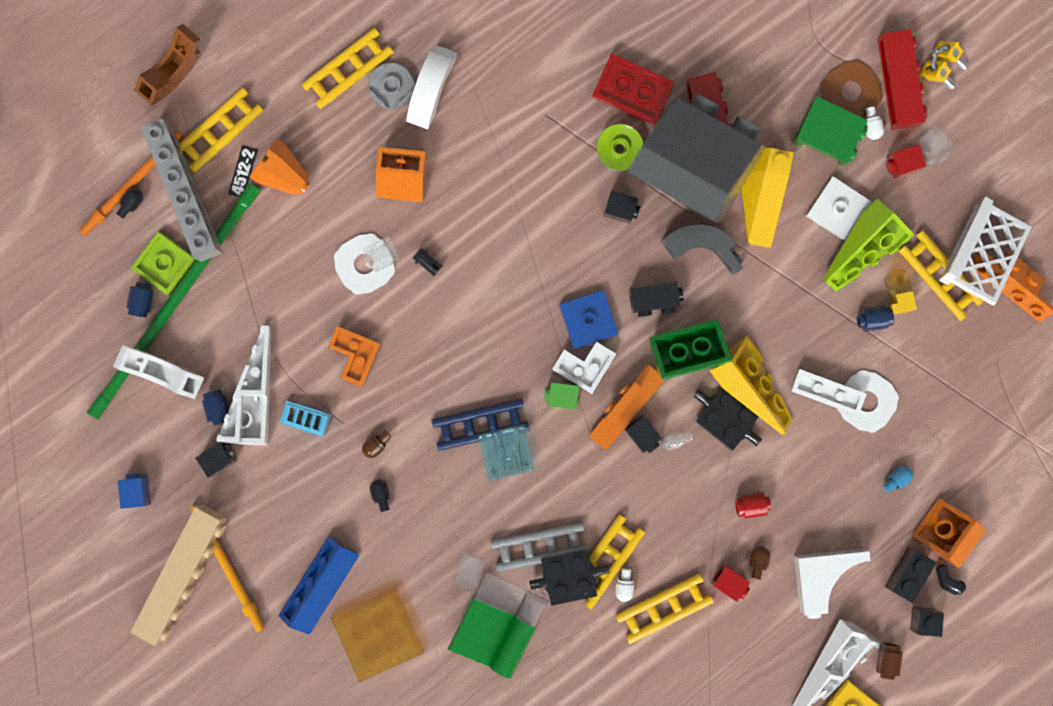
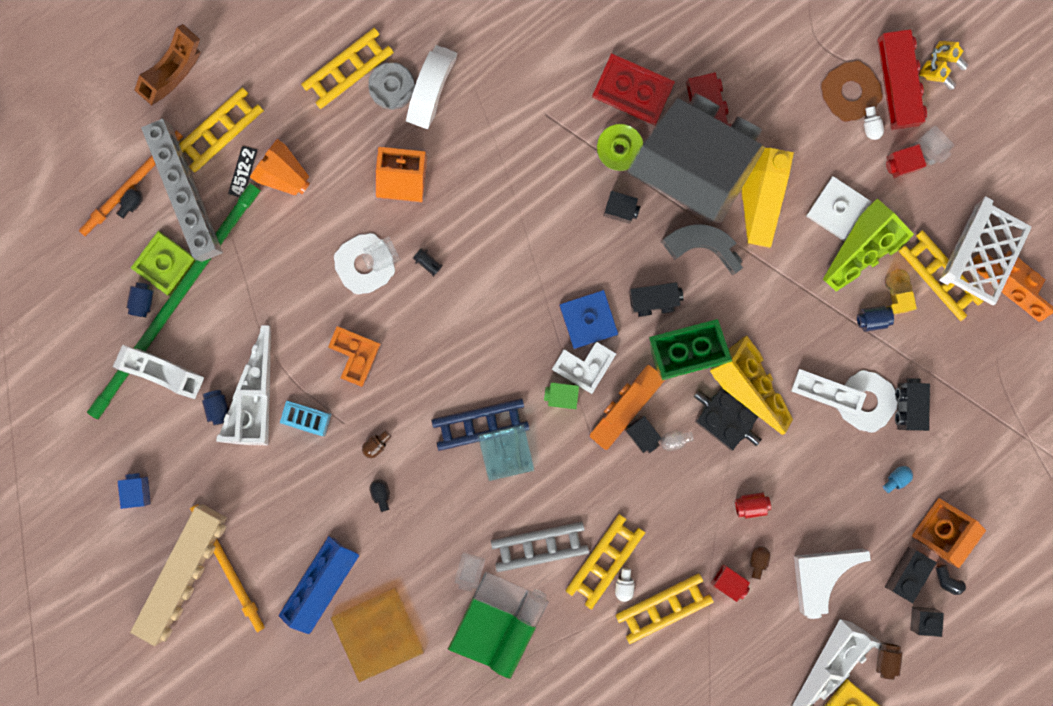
(216, 459): black brick -> none
(569, 577): black plate -> none
(831, 130): green panel -> none
(913, 405): none -> black brick

